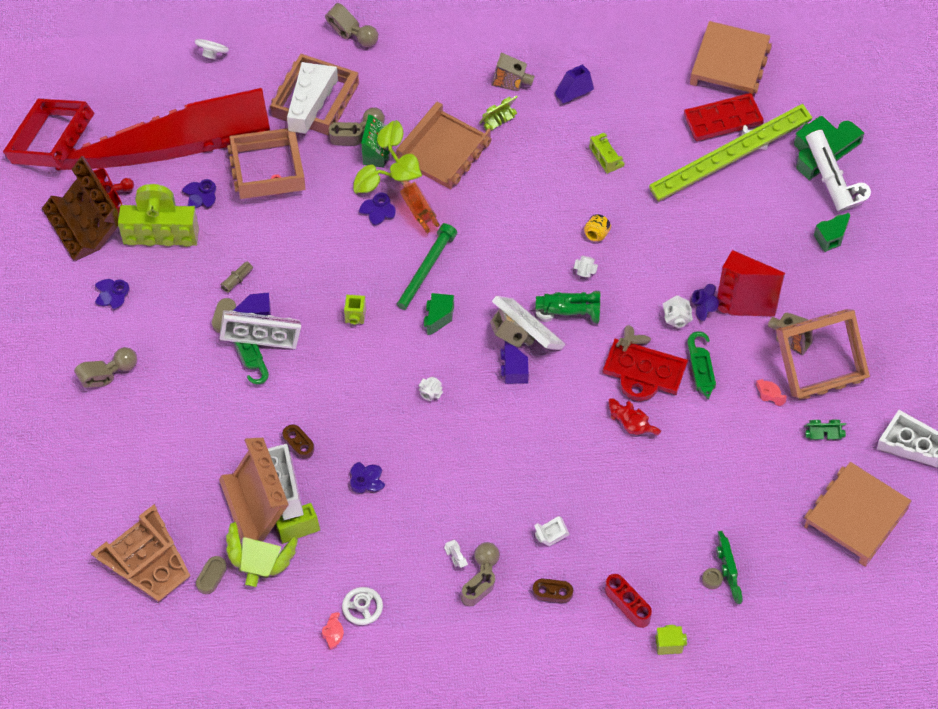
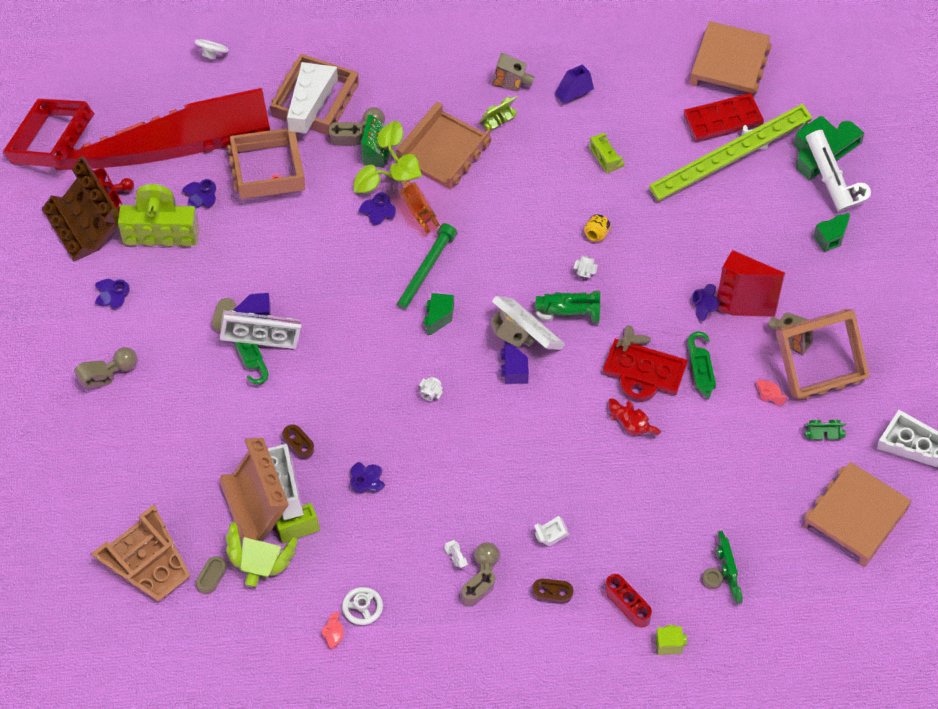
(236, 277): dark tan axle -> none
(346, 25): dark tan beam -> none
(355, 309): lime brick -> none
(677, 311): white brick -> none

